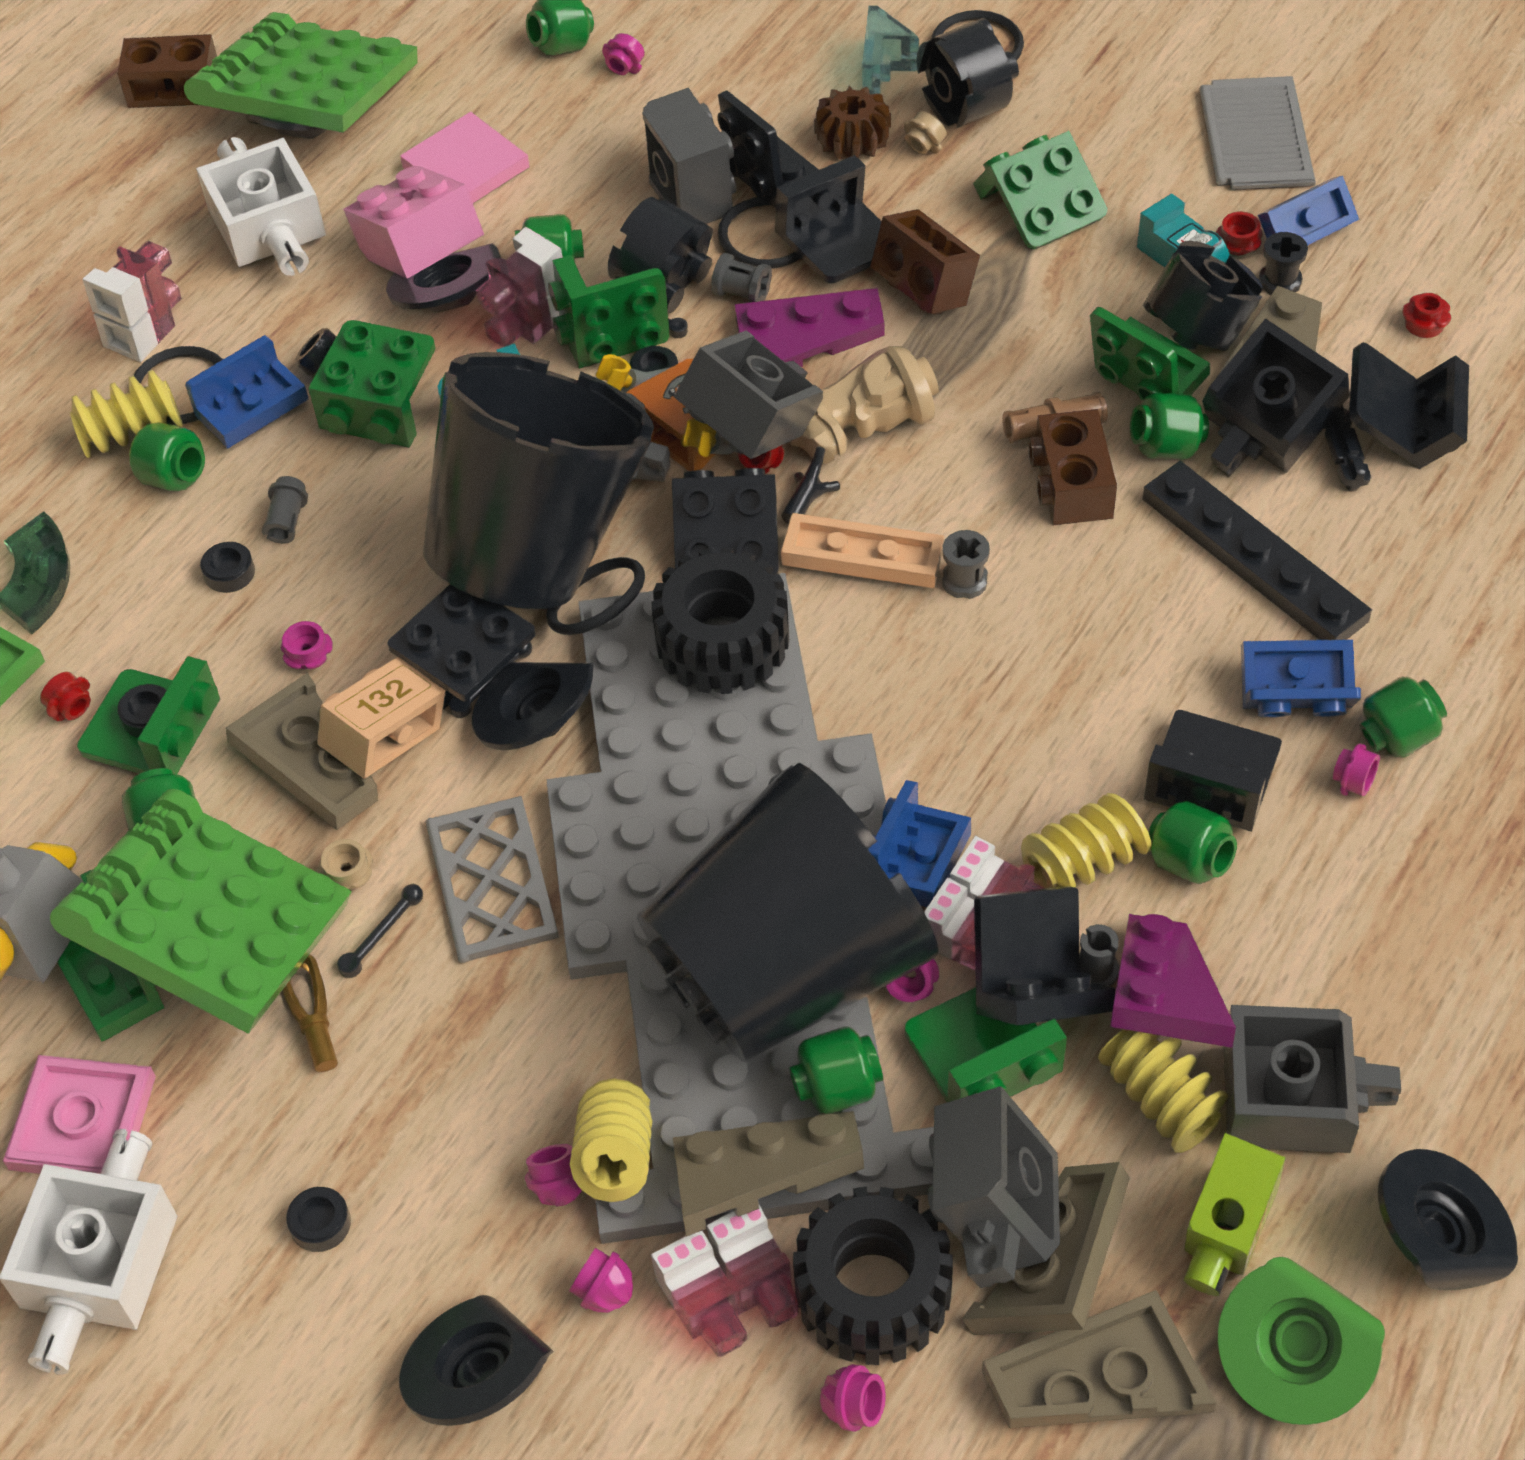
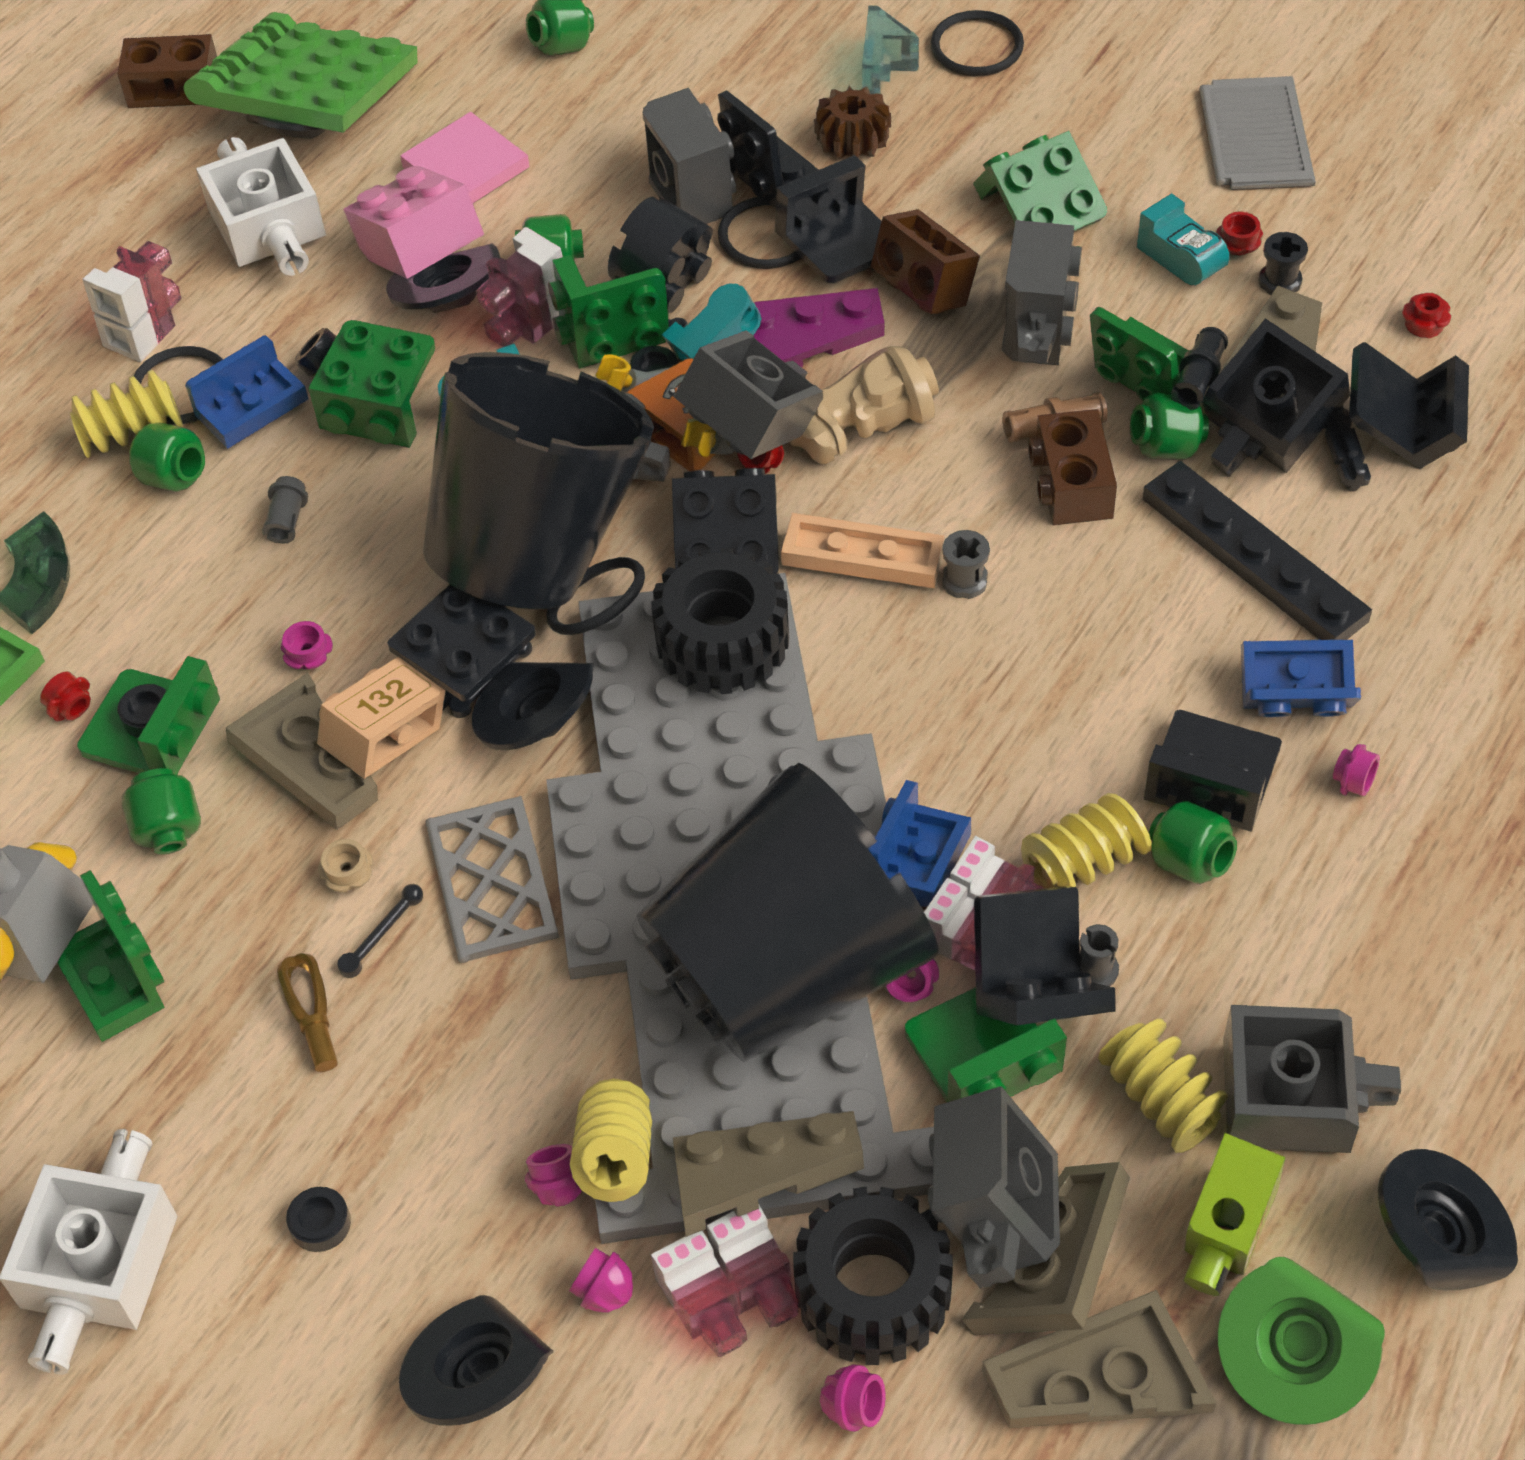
(75, 1111): bright pink tile -> none
(202, 910): bright green hinge -> none
(227, 567): black tile -> none
(623, 54): dark pink plate -> none
(726, 314): none -> teal leg
(741, 279): dark grey bush -> none
(809, 487): black bar -> none
(836, 1070): green head -> none
(924, 133): tan plate -> none
(966, 73): black brick -> none
(1040, 292): none -> dark grey hinge
(1168, 986): magenta wing -> none
(1199, 367): none -> black pin
(1204, 297): black brick -> none
(1313, 212): plate -> none
(1402, 716): green head -> none

